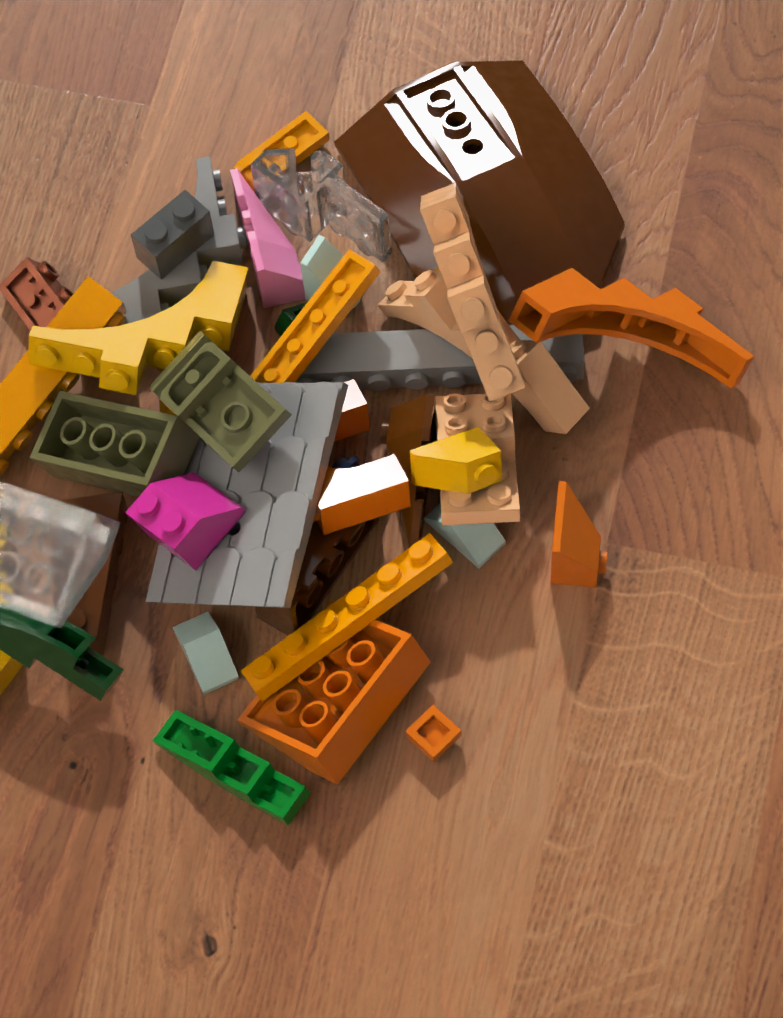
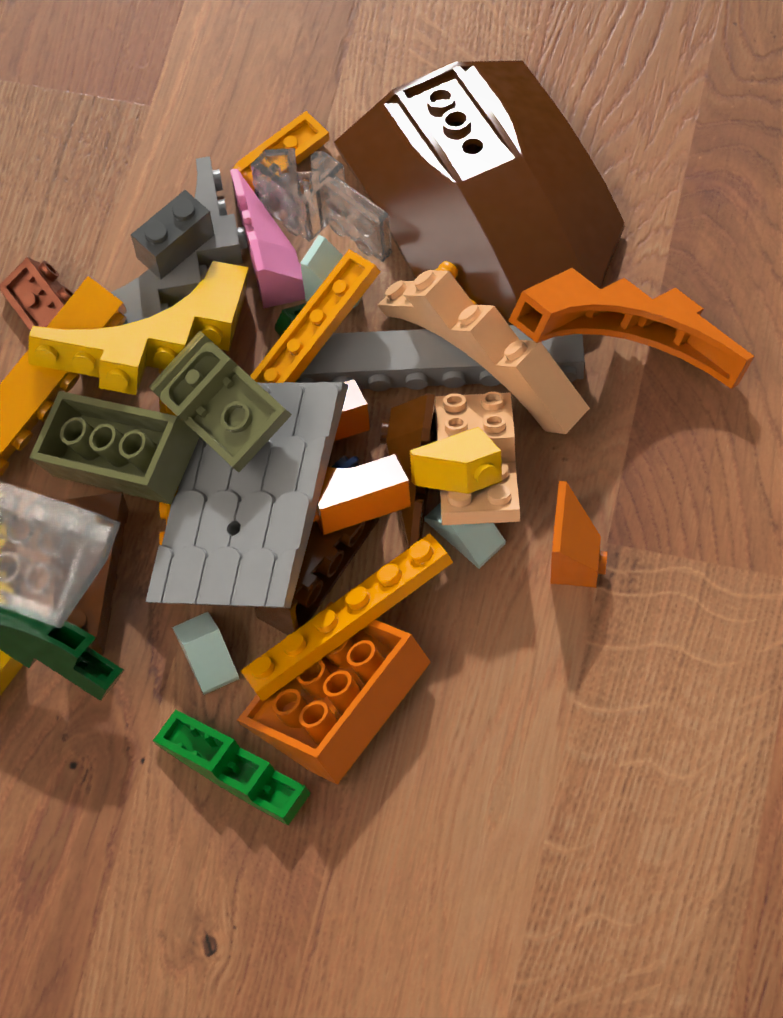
(185, 516): dark pink slope -> none
(433, 733): orange plate -> none
(470, 292): light nougat arch -> none

